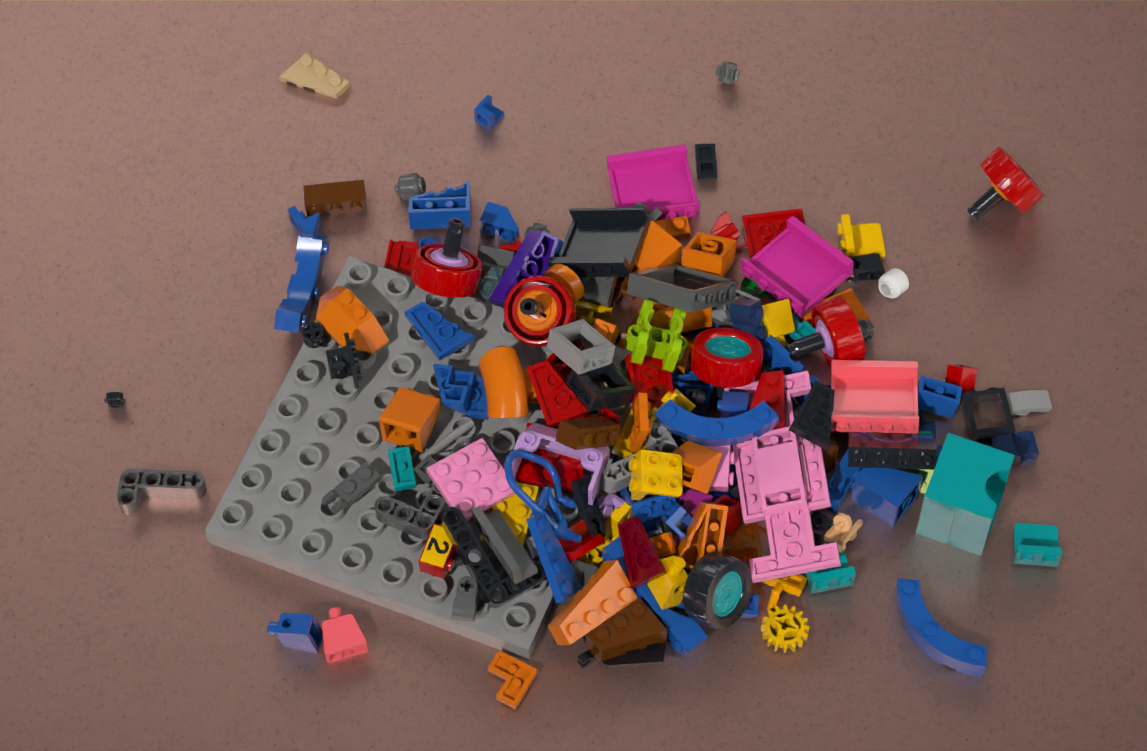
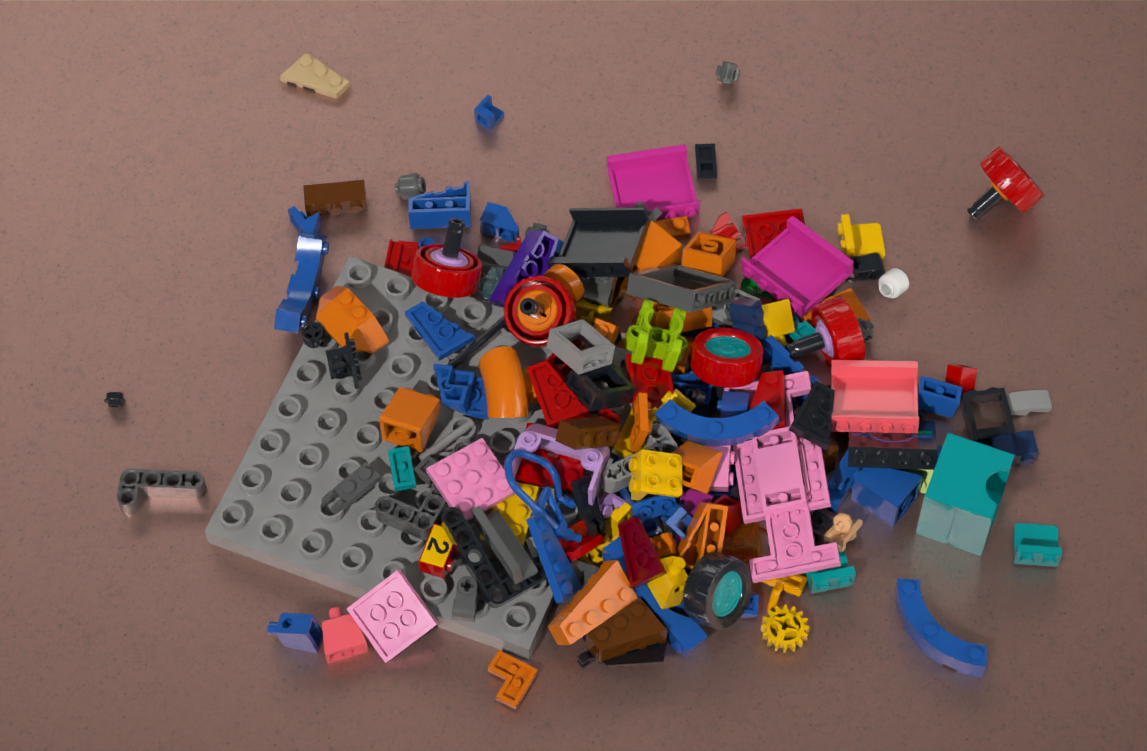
(392, 616): none -> bright pink plate
(478, 343): none -> black bar

